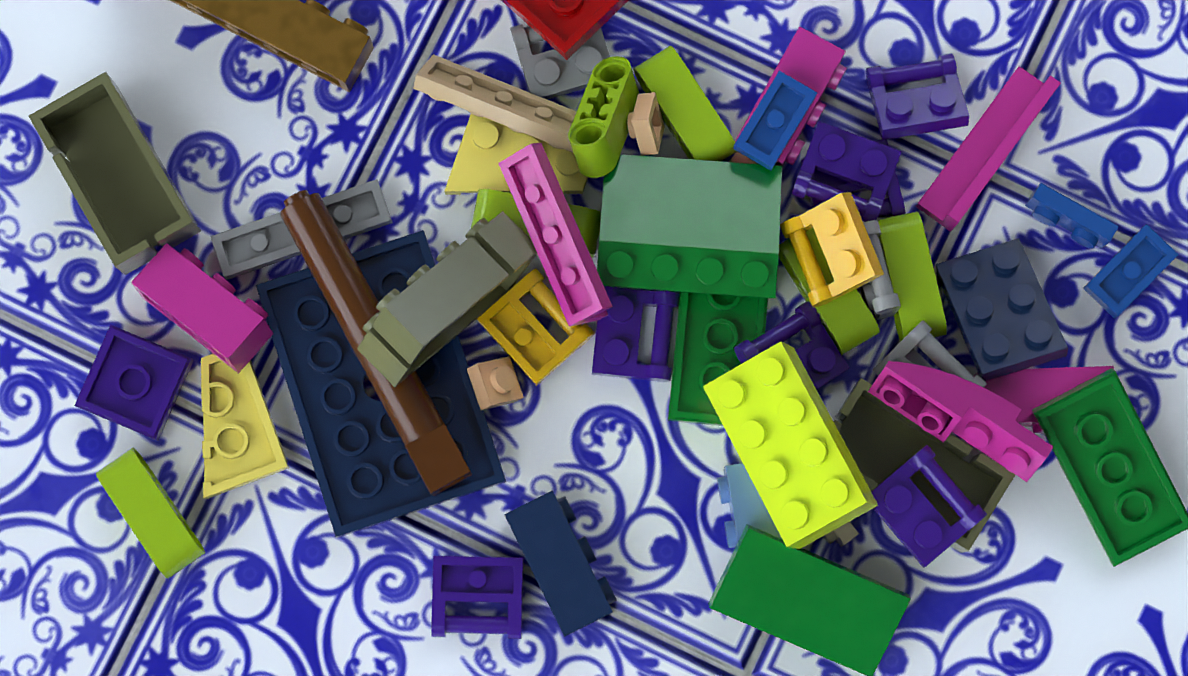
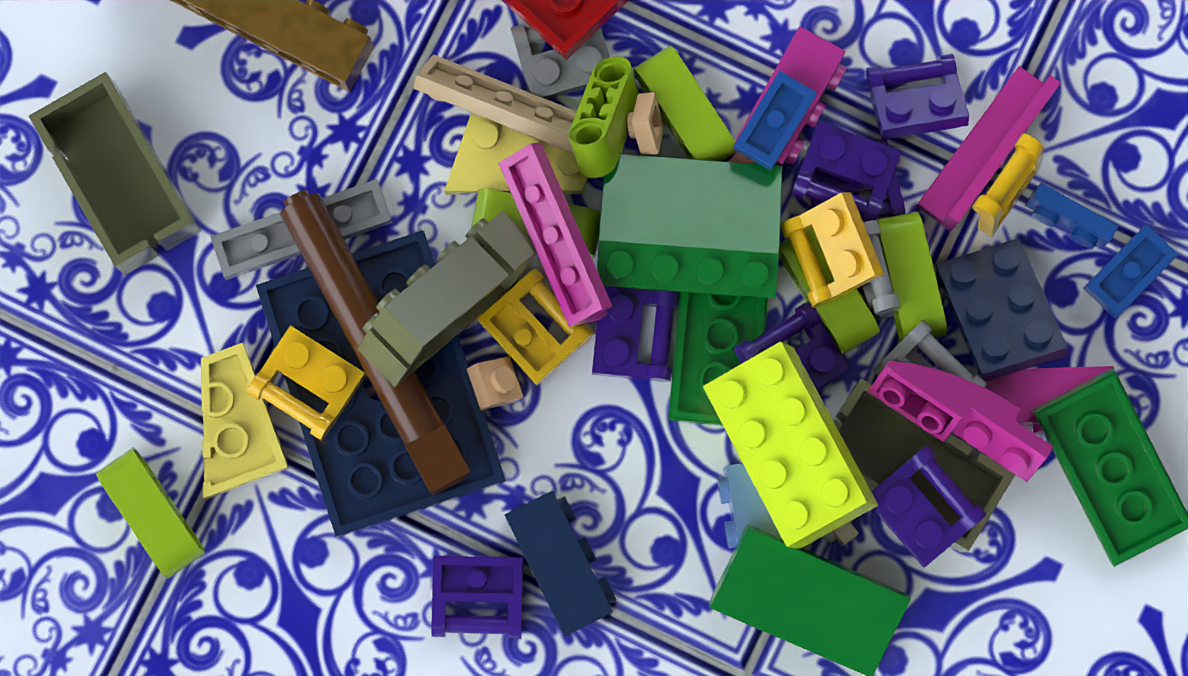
(134, 382): dark purple plate -> none
(204, 306): dark pink brick -> none
(313, 369): none -> yellow plate
(1009, 185): none -> yellow plate

